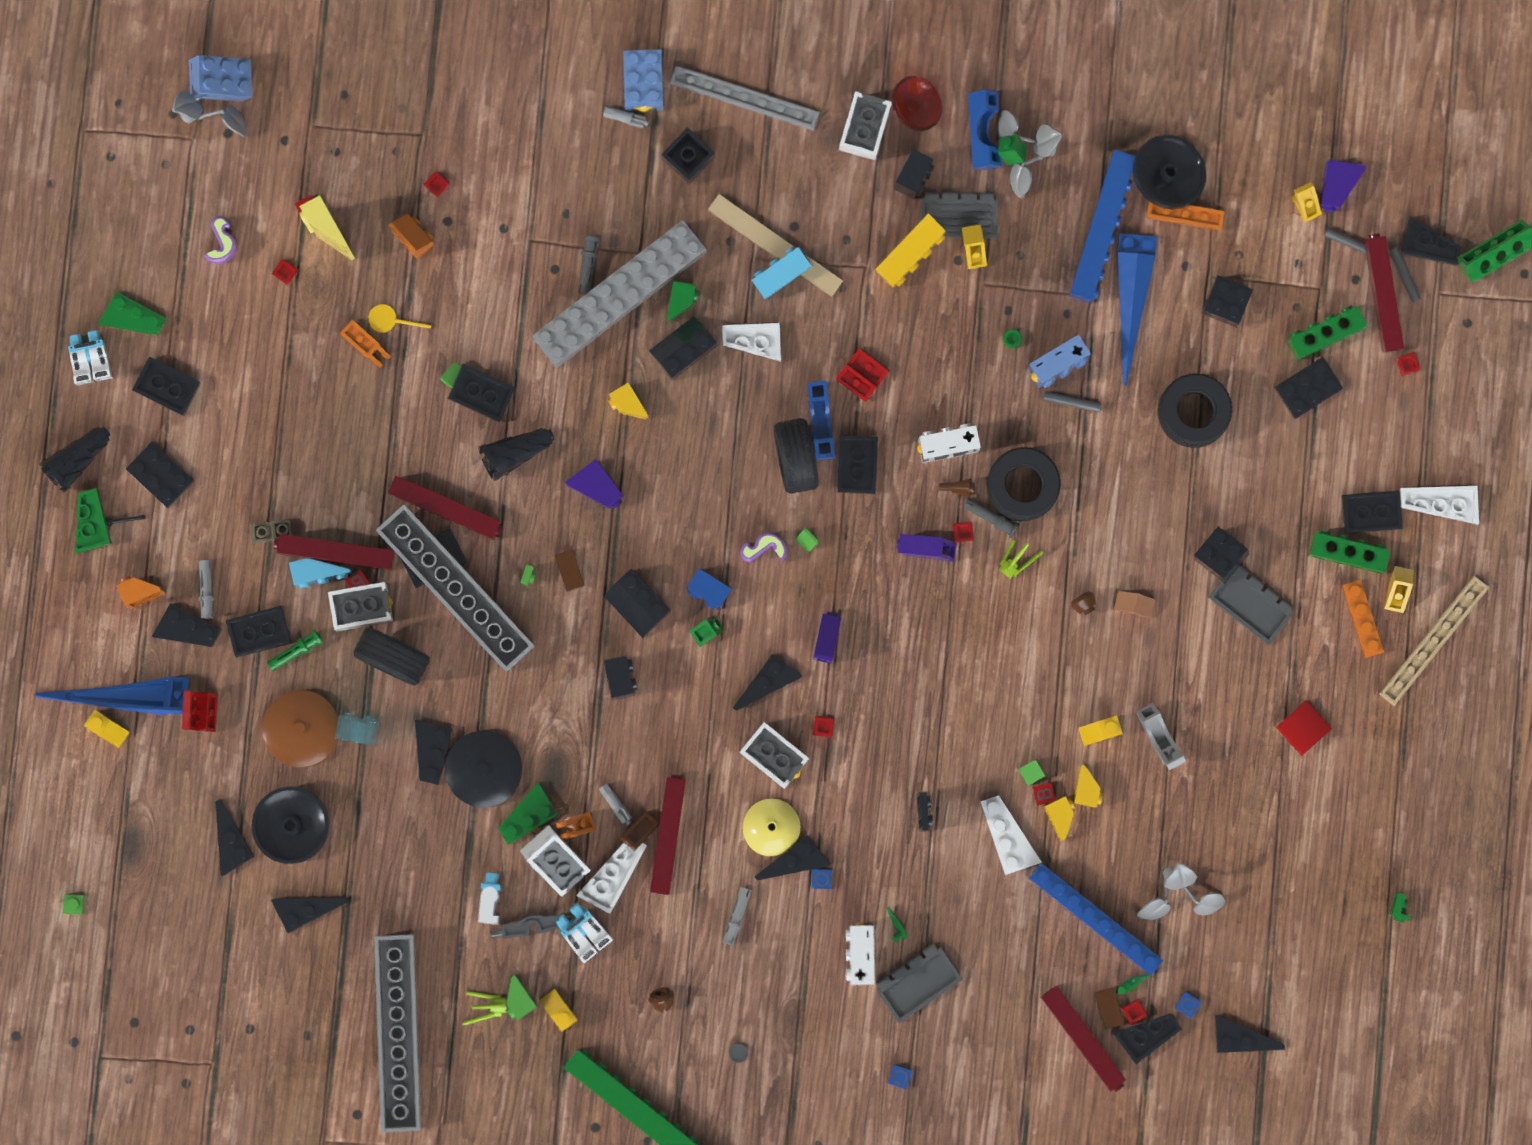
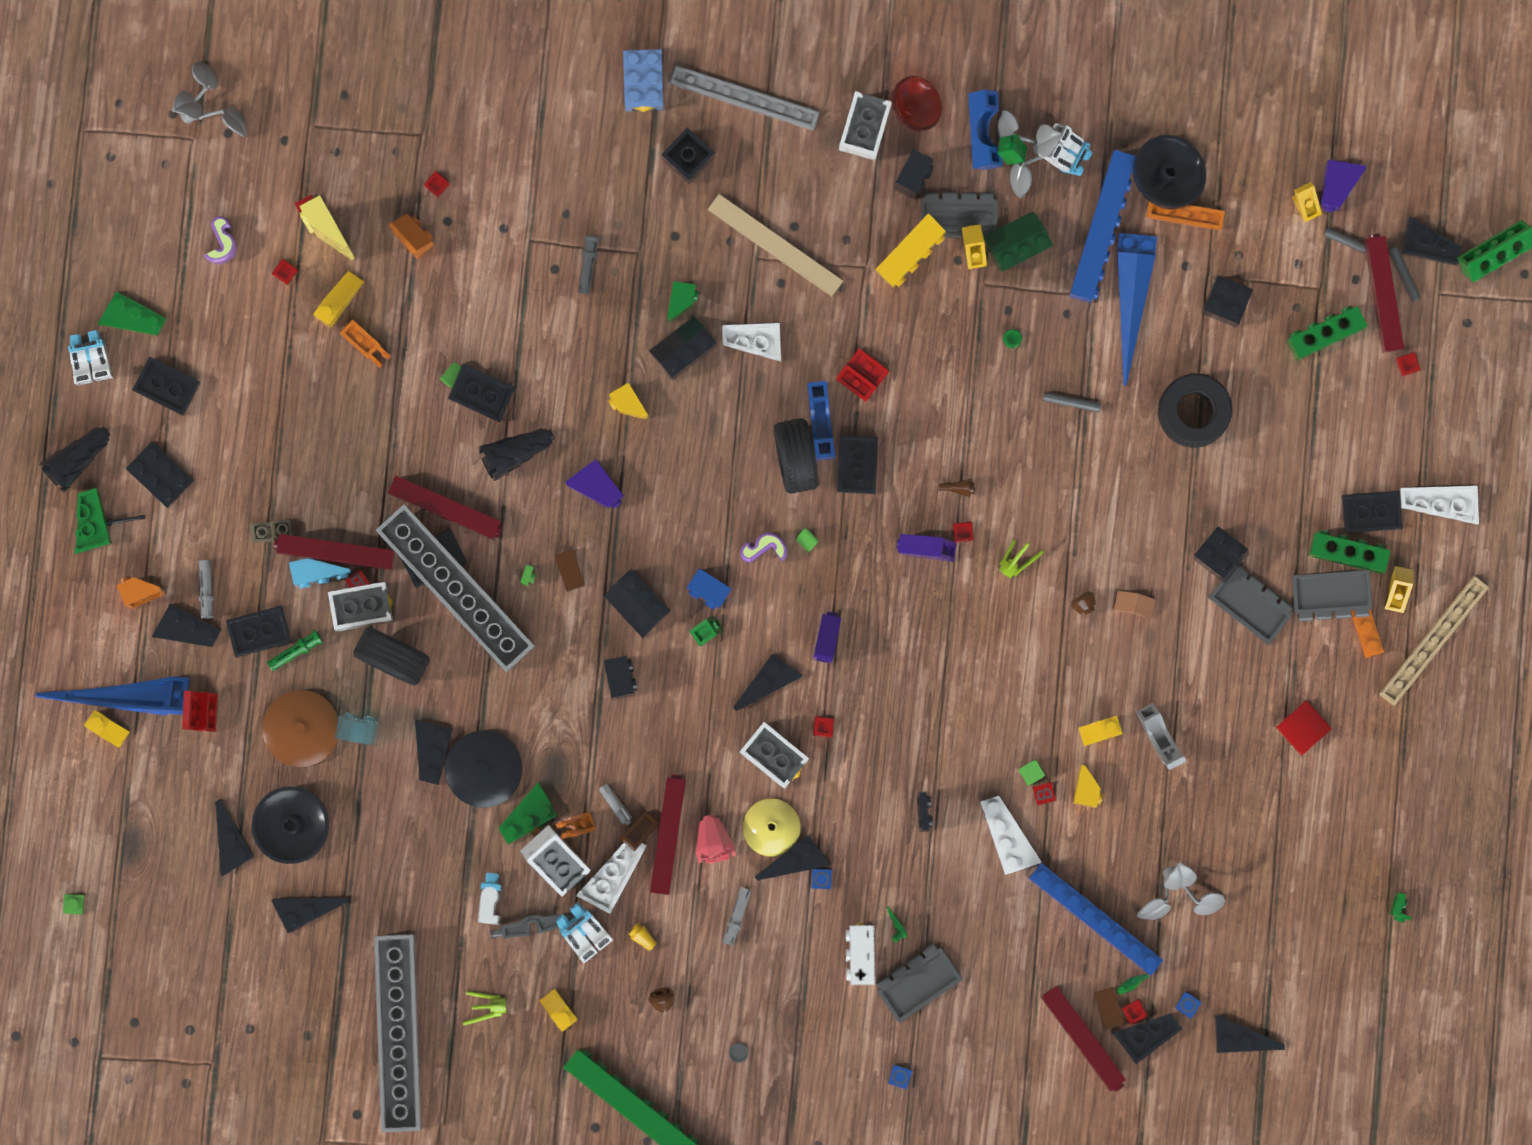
(220, 78): medium blue piece -> none
(338, 299): none -> yellow slope
(383, 319): yellow piece -> none
(519, 1000): bright green slope -> none
(619, 294): light grey brick -> none
(626, 117): light grey piece -> none
(642, 936): none -> yellow cone
(713, 841): none -> coral cone
(781, 272): medium azure brick -> none
(948, 443): white piece -> none
(999, 521): dark grey pin -> none
(1017, 241): none -> dark green slope
(1023, 458): black tyre -> none
(1059, 362): medium blue piece -> none
(1061, 816): yellow slope -> none
(1069, 151): none -> hips
(1308, 388): black plate -> none
(1332, 593): none -> dark grey hinge

